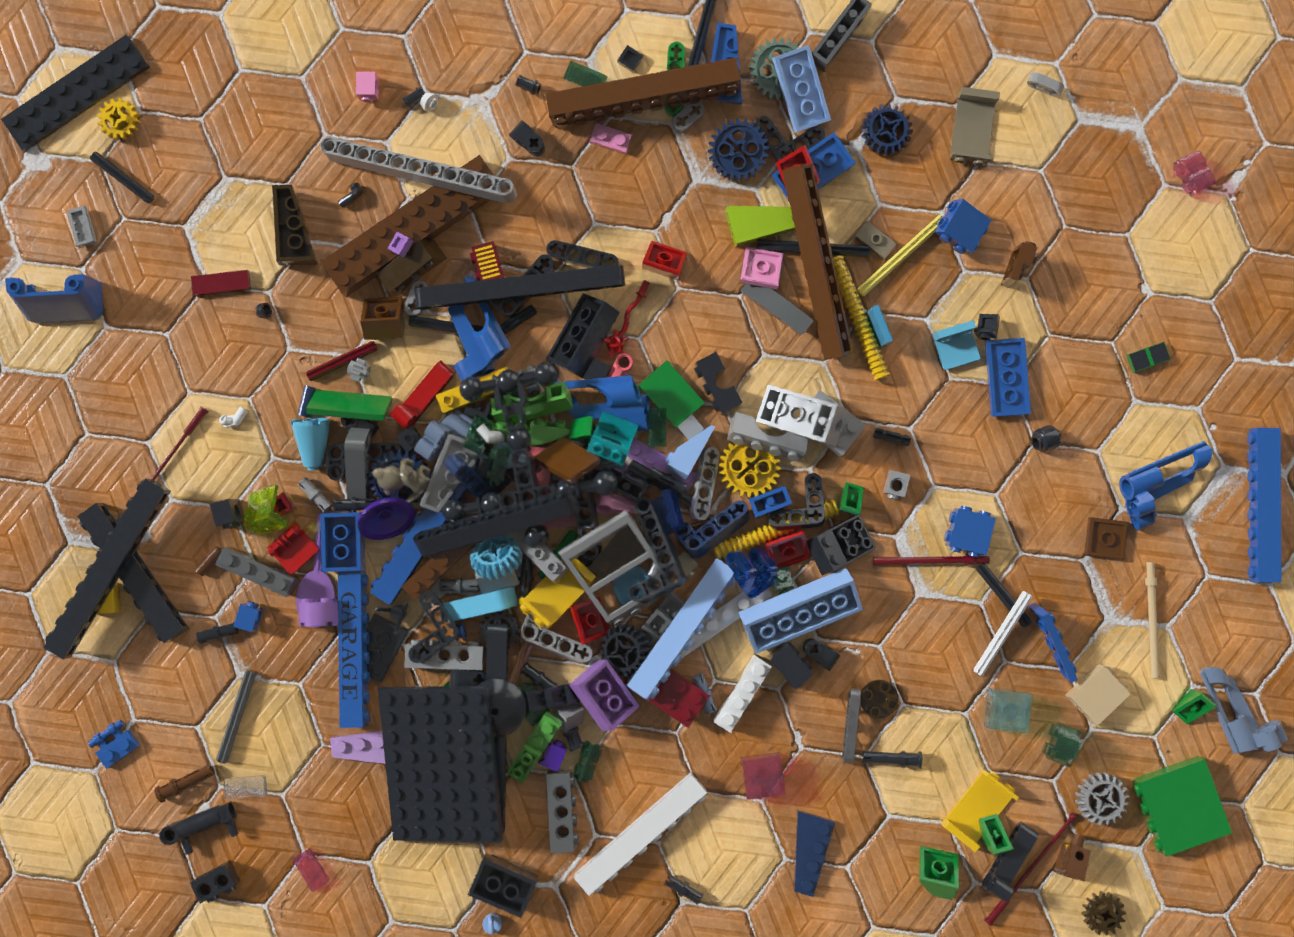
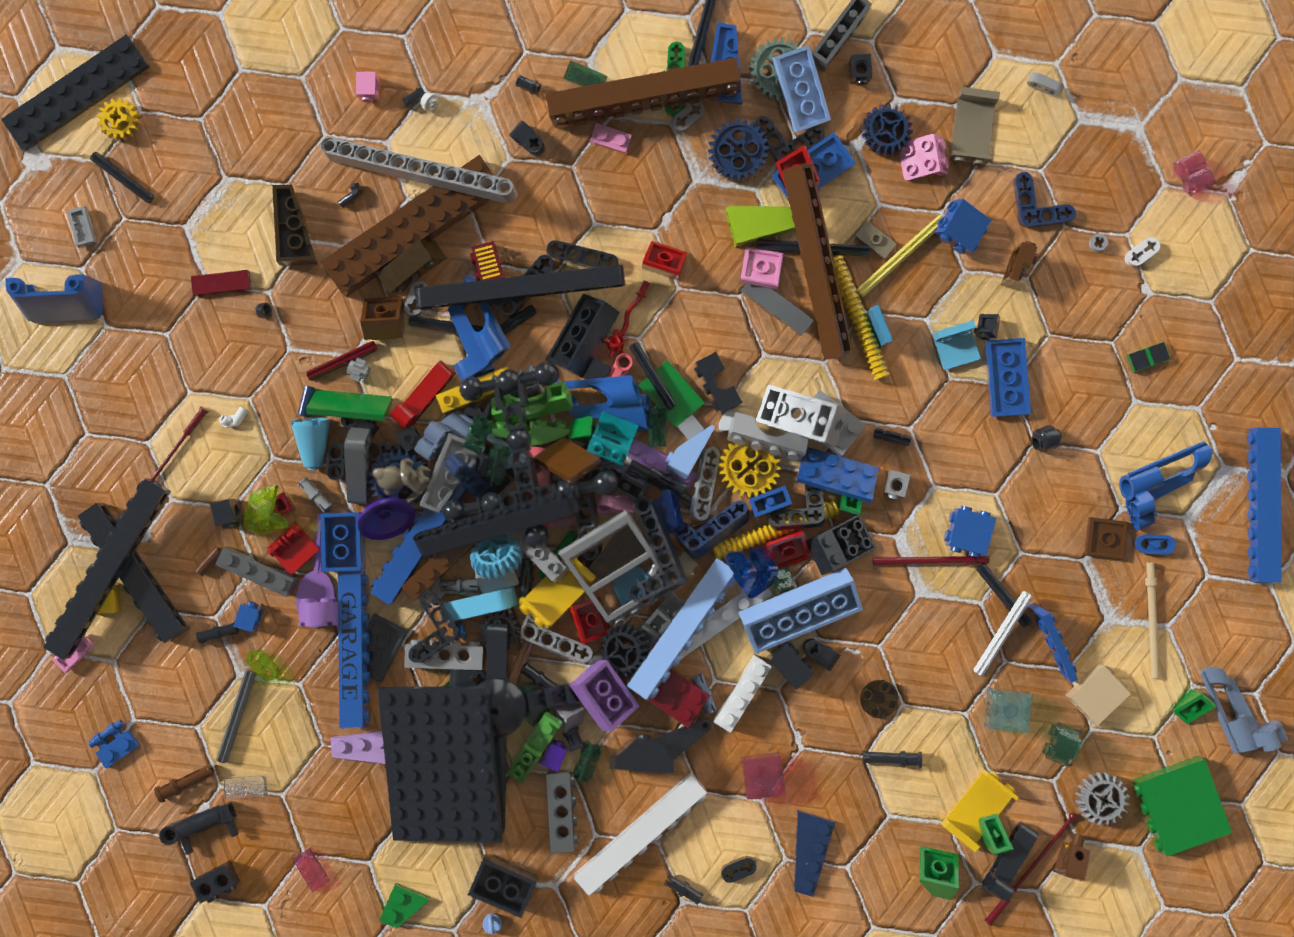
(82, 649): none -> bright pink plate
(259, 668): none -> clear neon green beam
(352, 504): black pin -> none
(397, 613): black plant -> none
(400, 244): medium lavender plate -> none
(402, 905): none -> green wing
(492, 437): white arm -> none
(630, 58): black tile -> none
(652, 375): none -> black axle
(658, 753): none -> black slope
(724, 423): none -> white tile
(740, 873): none -> black beam
(838, 475): none -> blue plate
(851, 725): flat silver beam -> none
(864, 62): none -> black brick
(924, 157): none -> bright pink bracket
(1032, 209): none -> dark blue beam
(1100, 236): none -> light grey bush
(1104, 922): dark brown gear -> none
(1140, 249): none -> white beam
(1154, 544): none -> blue plate

